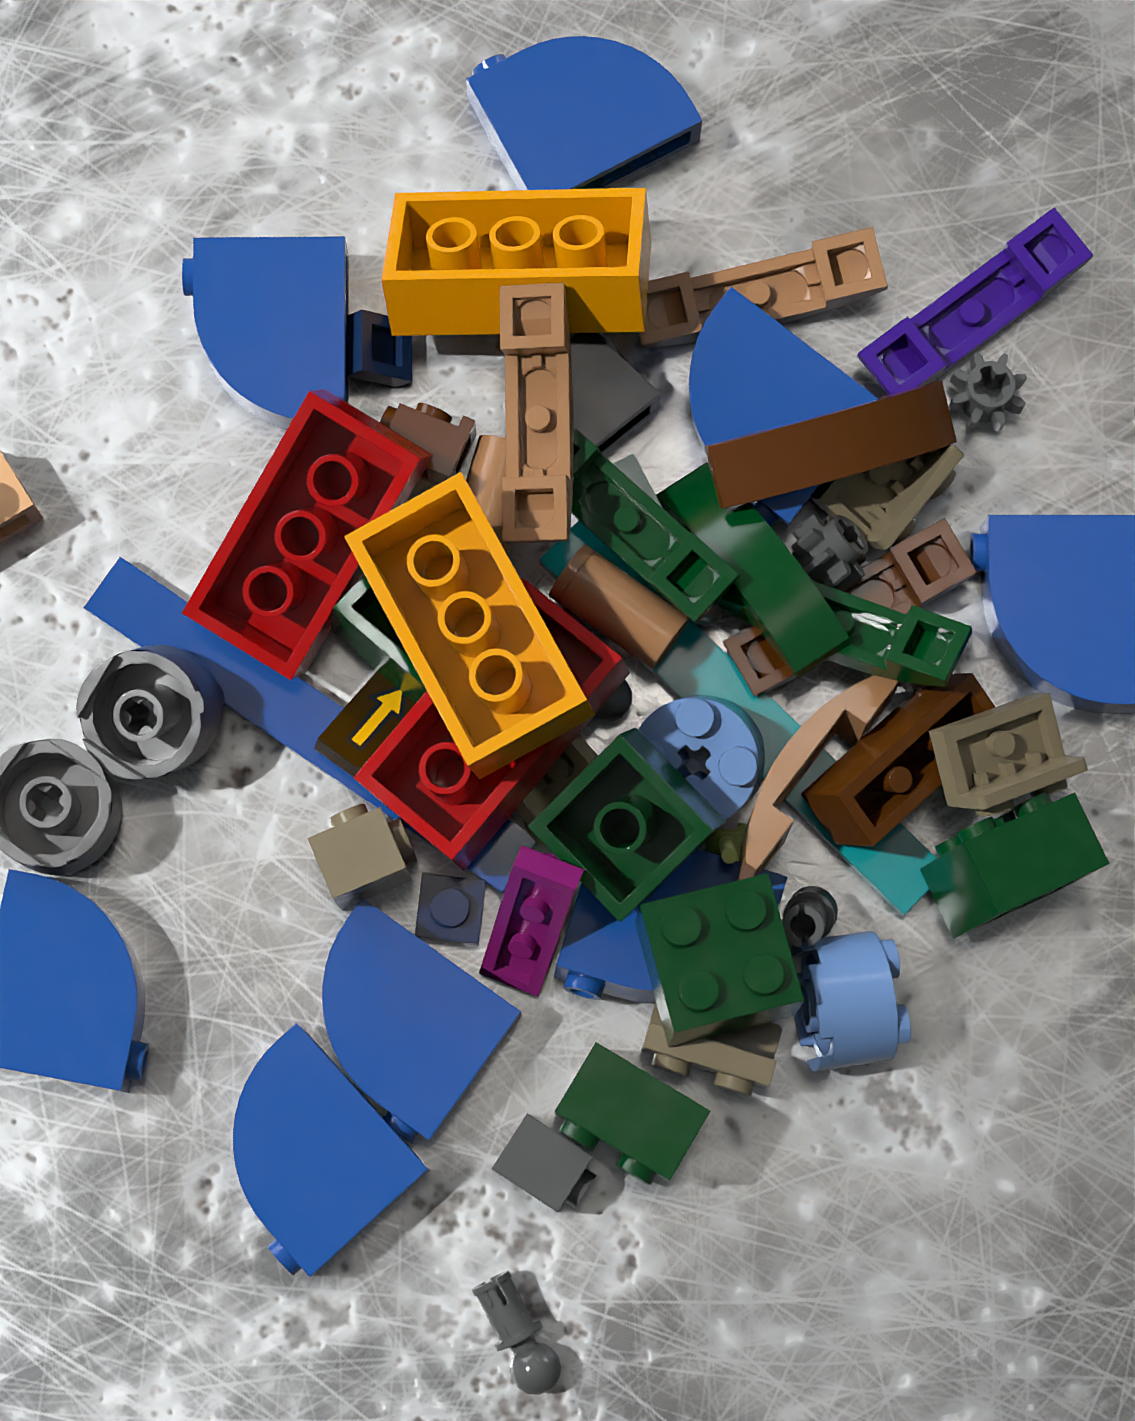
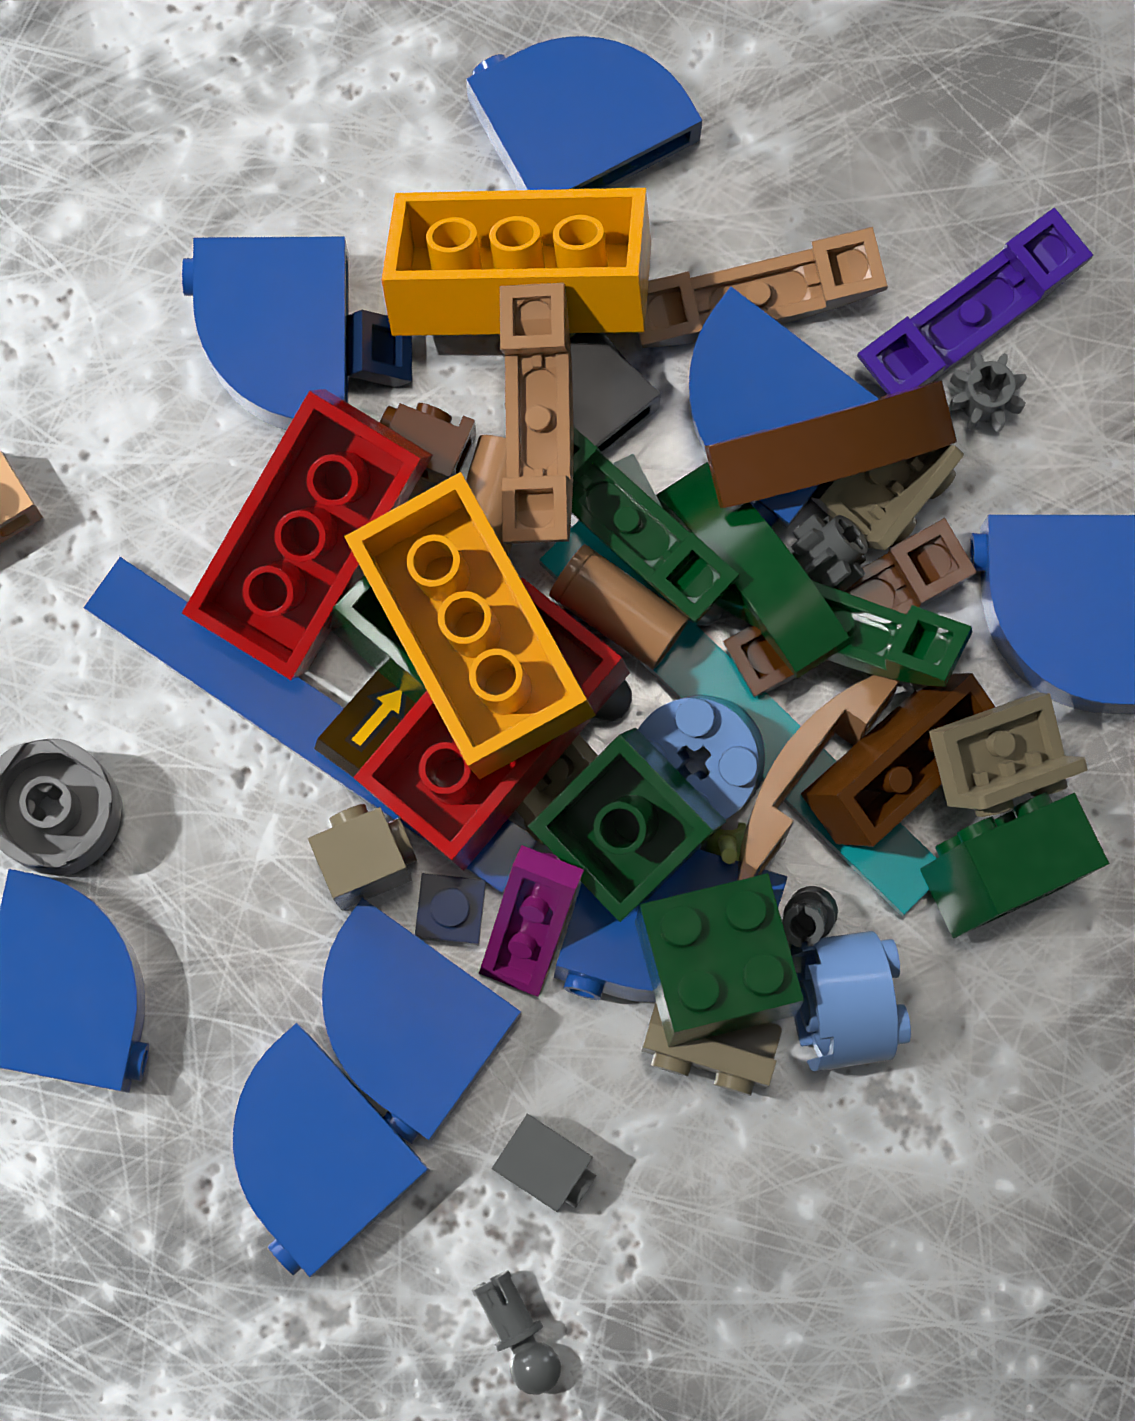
(116, 721): flat silver brick -> none
(630, 1114): dark green brick -> none

